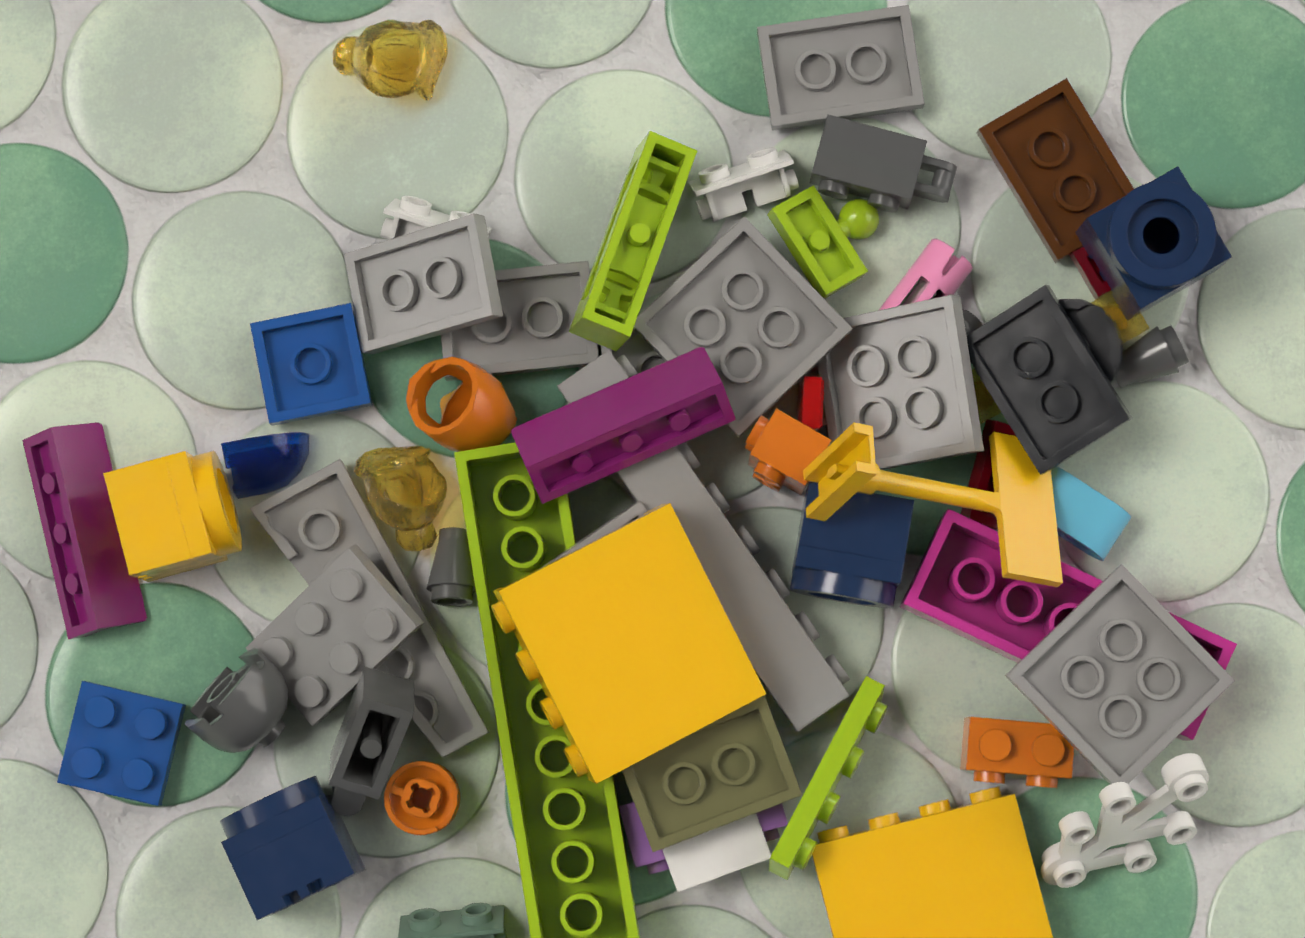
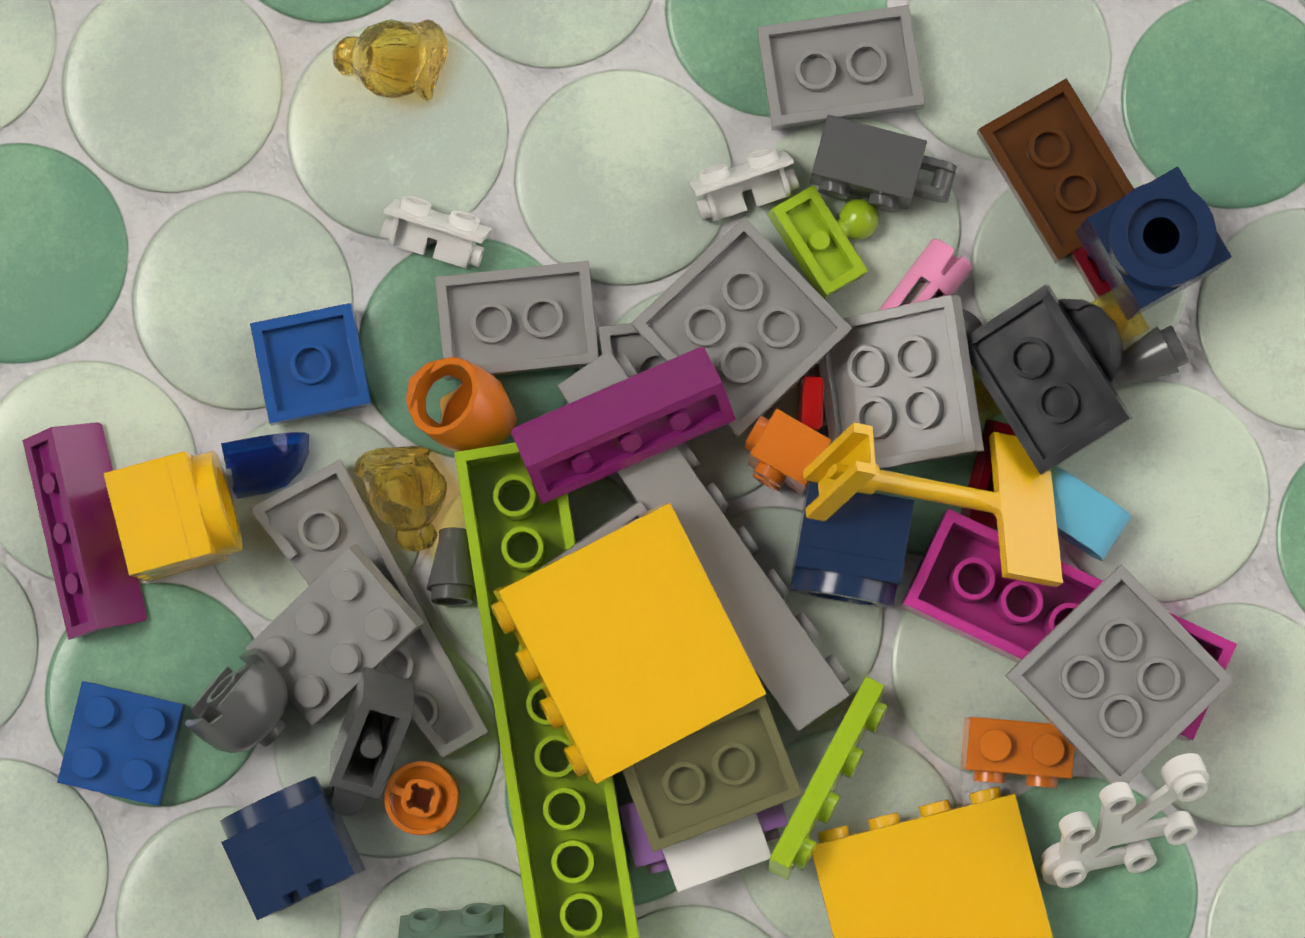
(423, 284): light grey plate -> none
(633, 241): lime brick -> none

